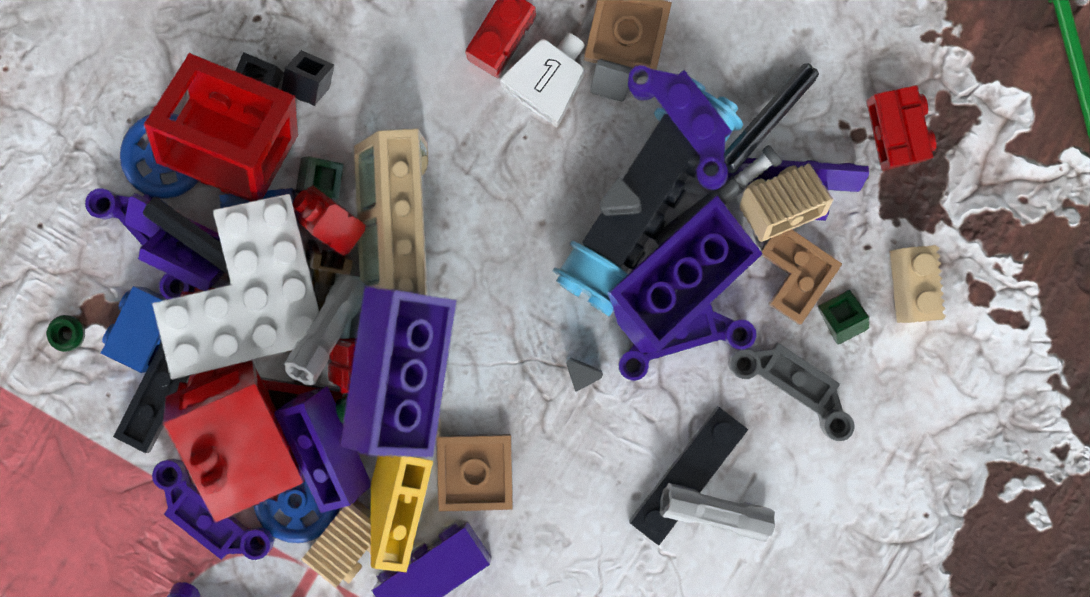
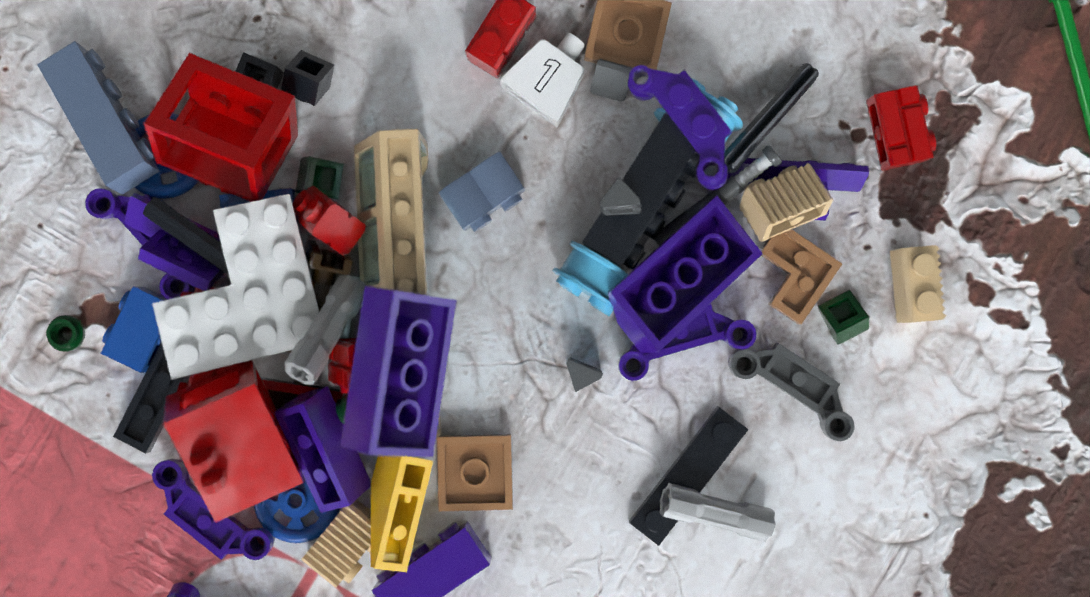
(98, 117): none -> sand blue brick
(483, 192): none -> sand blue brick

